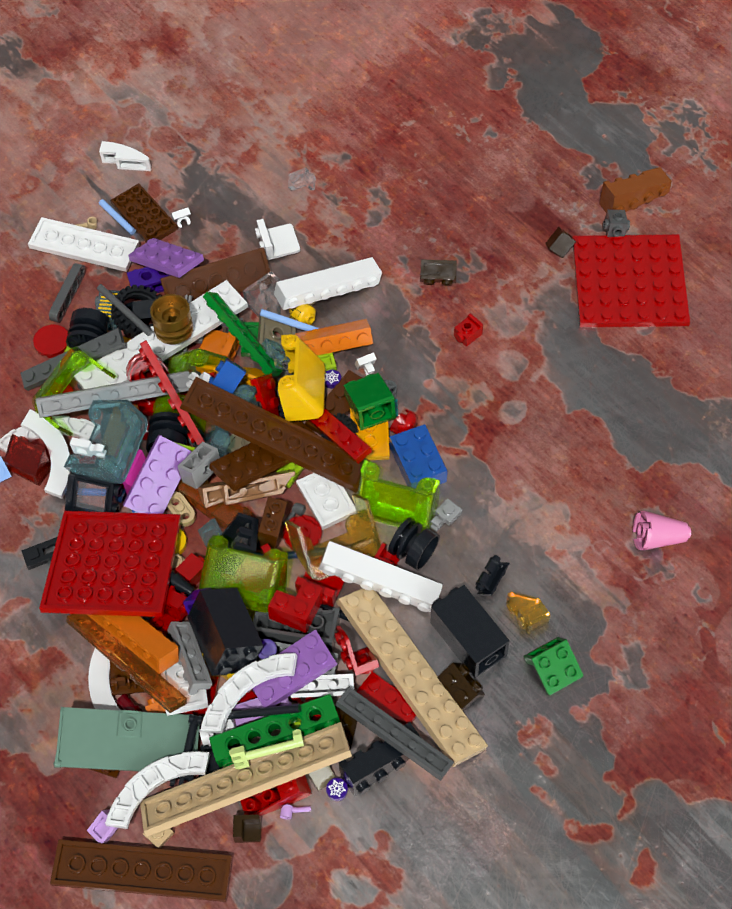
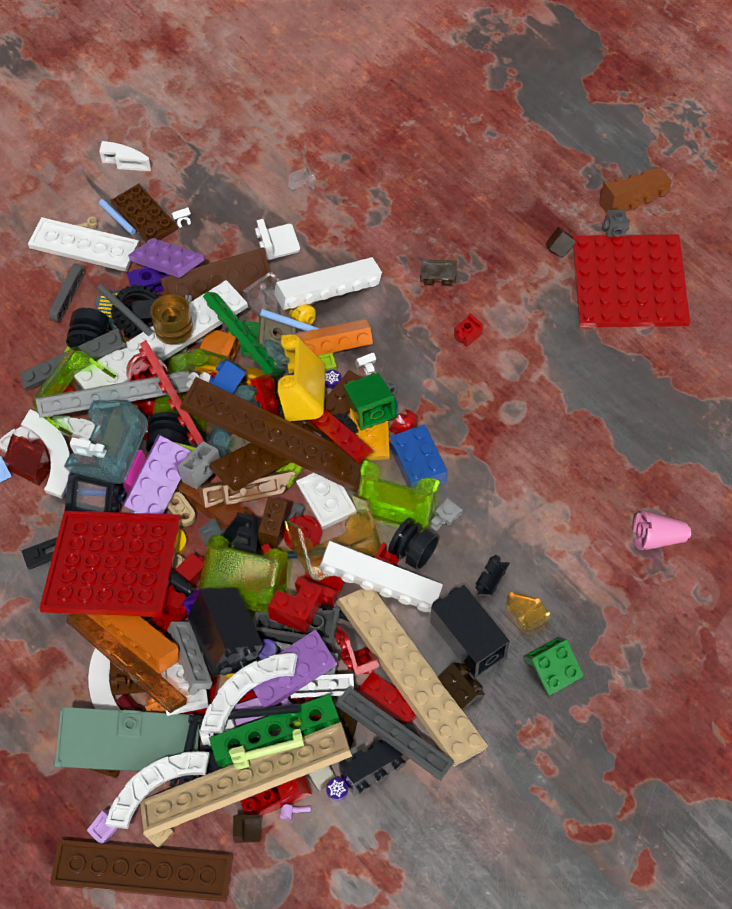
(50, 340): red tile -> none

